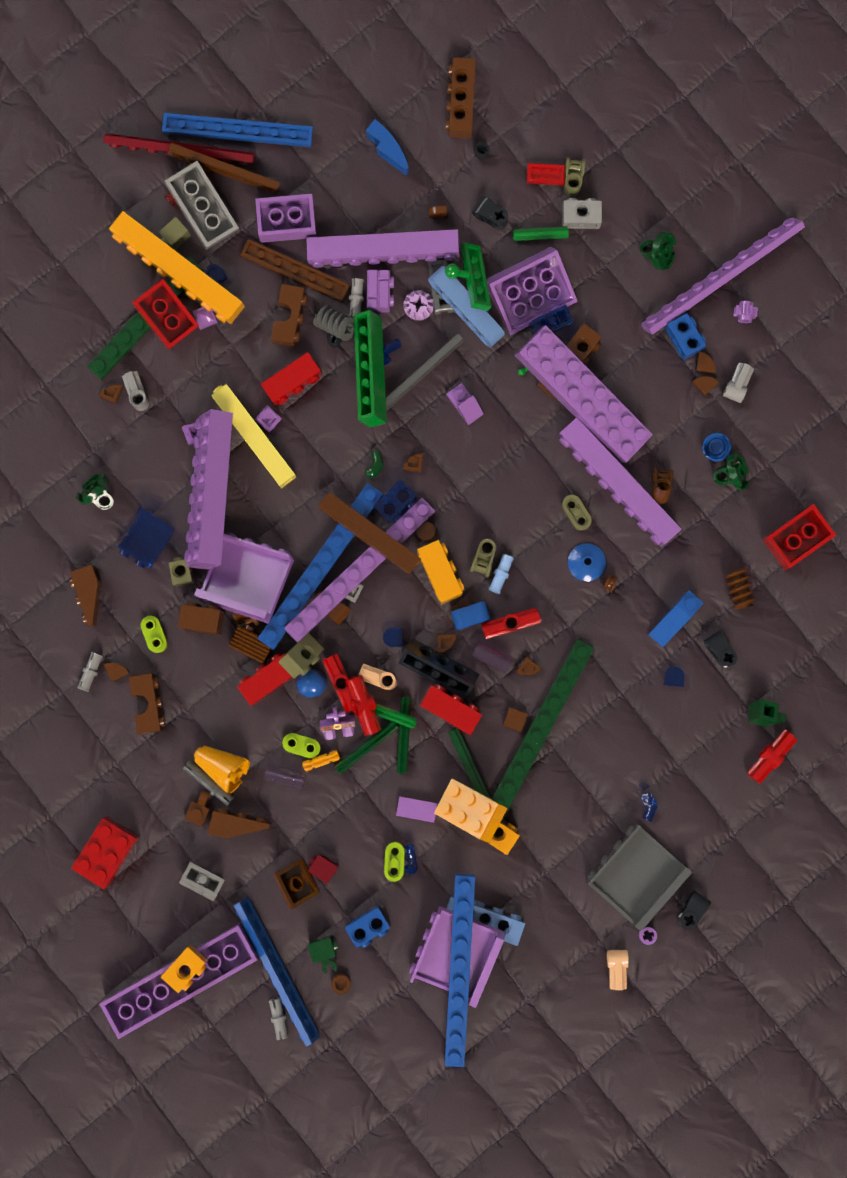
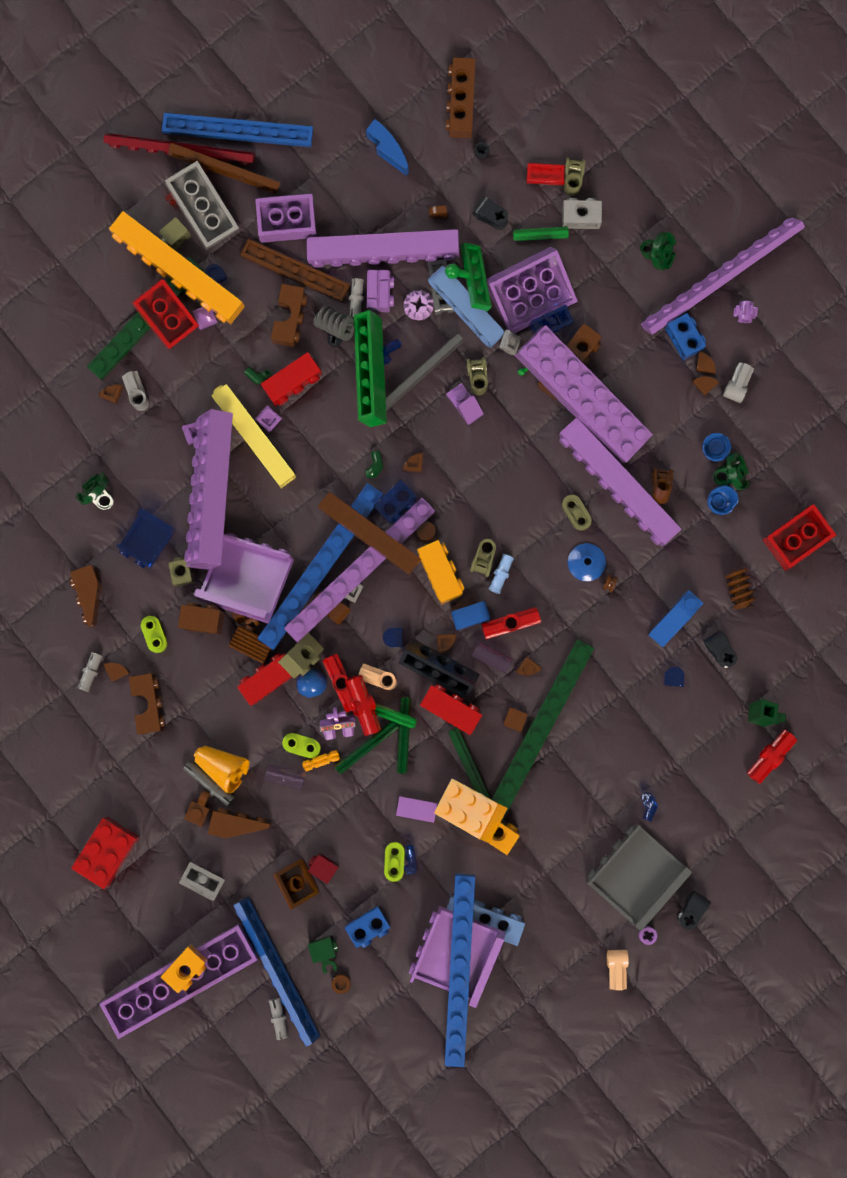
(257, 378): none -> dark green arm
(477, 372): none -> olive piece
(510, 342): none -> light grey tile
(722, 500): none -> blue hair

